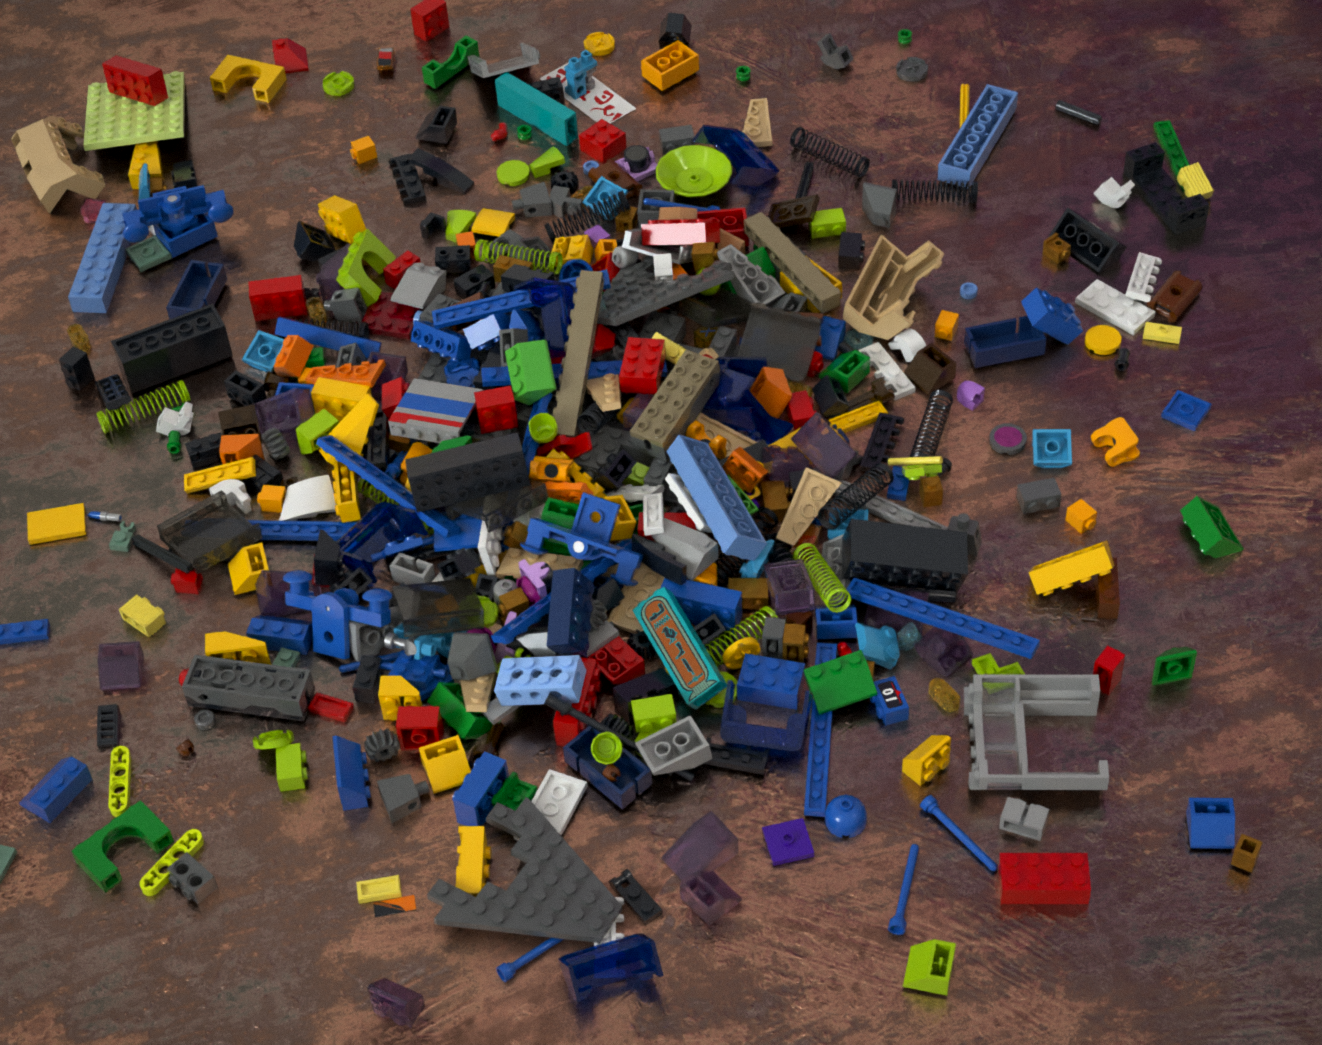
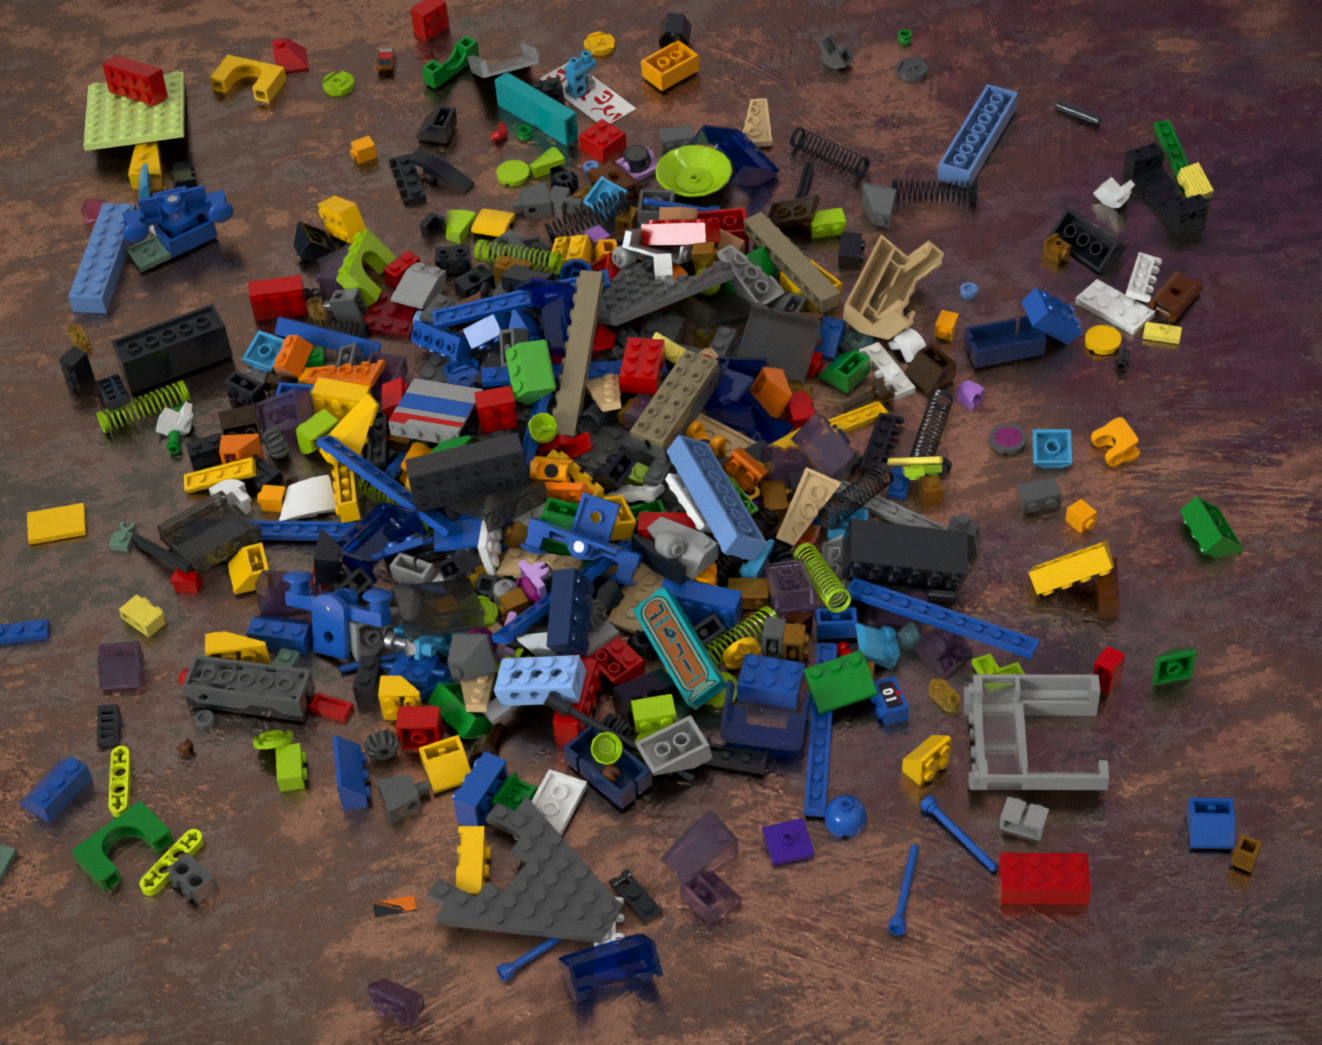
(48, 164): tan wedge -> none
(105, 516): light grey piece -> none
(197, 288): dark blue piece -> none
(379, 889): light yellow tile -> none
(466, 239): orange brick -> none
(653, 514): white tile -> none
(668, 544): none -> light grey head
(743, 73): green bush -> none
(830, 397): black brick -> none
(930, 966): lime slope -> none
(964, 103): yellow axle -> none
(1186, 410): blue tile -> none

